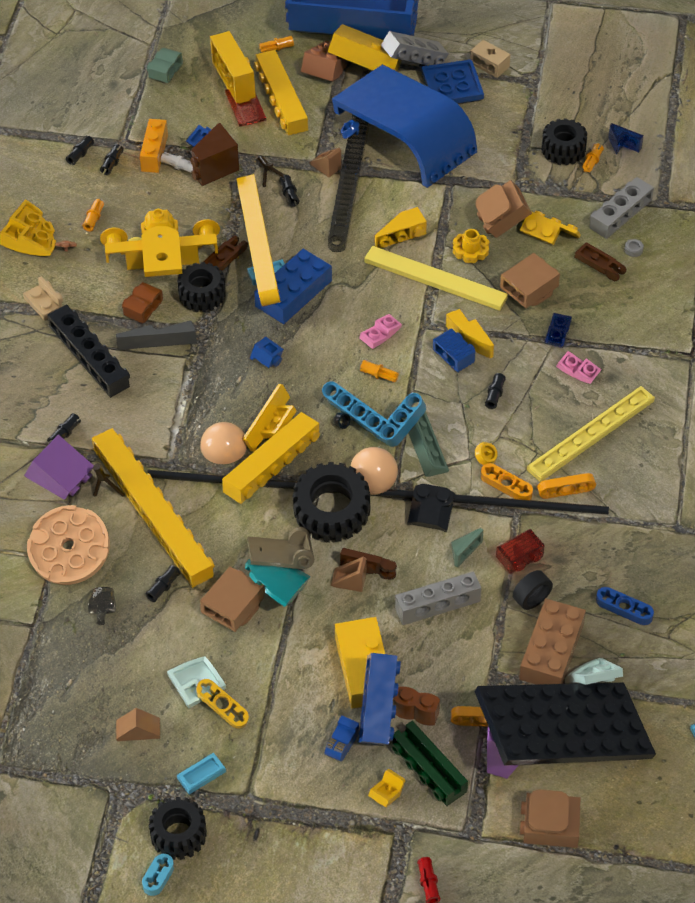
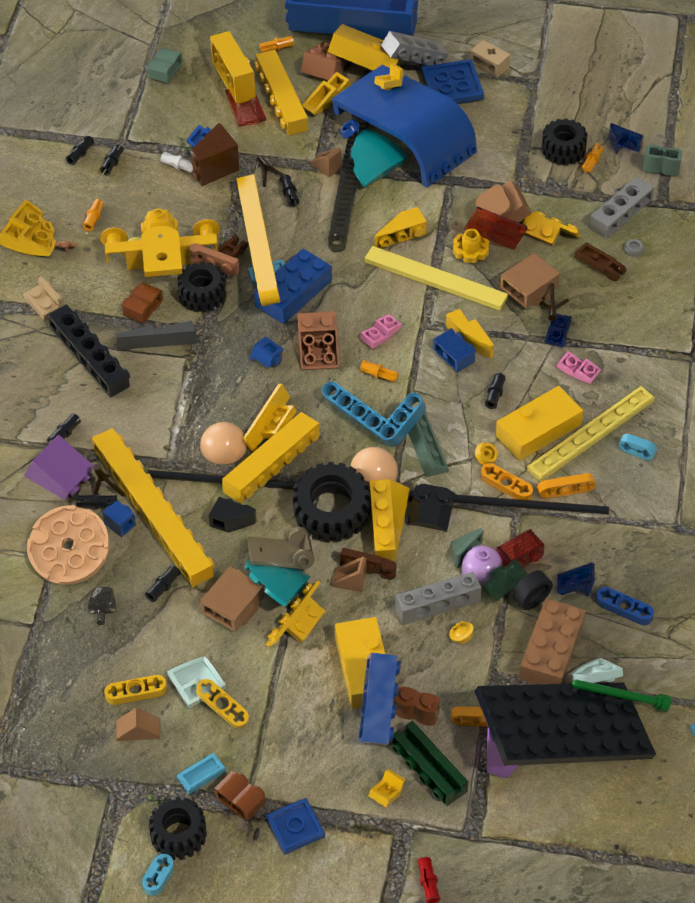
(95, 500): none -> black pin
(119, 518): none -> blue brick
(131, 697): none -> yellow beam
(153, 145): light orange brick -> none
(226, 263): none -> nougat plate
(231, 516): none -> black slope
(240, 795): none -> dark orange brick
(295, 826): none -> blue tile
(301, 618): none -> yellow bracket
(318, 340): none -> nougat slope
(322, 96): none -> yellow slope
(342, 738): blue leg -> none
(344, 418): black hinge -> none
(374, 157): none -> teal brick
(388, 513): none -> yellow wedge
(390, 80): none -> yellow bracket
(462, 632): none -> yellow hat
(482, 561): none -> lavender cylinder
(496, 228): none -> clear red piece
(504, 580): none -> clear green brick
(539, 423): none -> yellow brick
(550, 819): medium nougat brick -> none
(552, 307): none -> dark brown plant
(579, 578): none -> clear blue slope
(637, 446): none -> medium azure beam
(660, 702): none -> green piece
(662, 160): none -> sand green brick

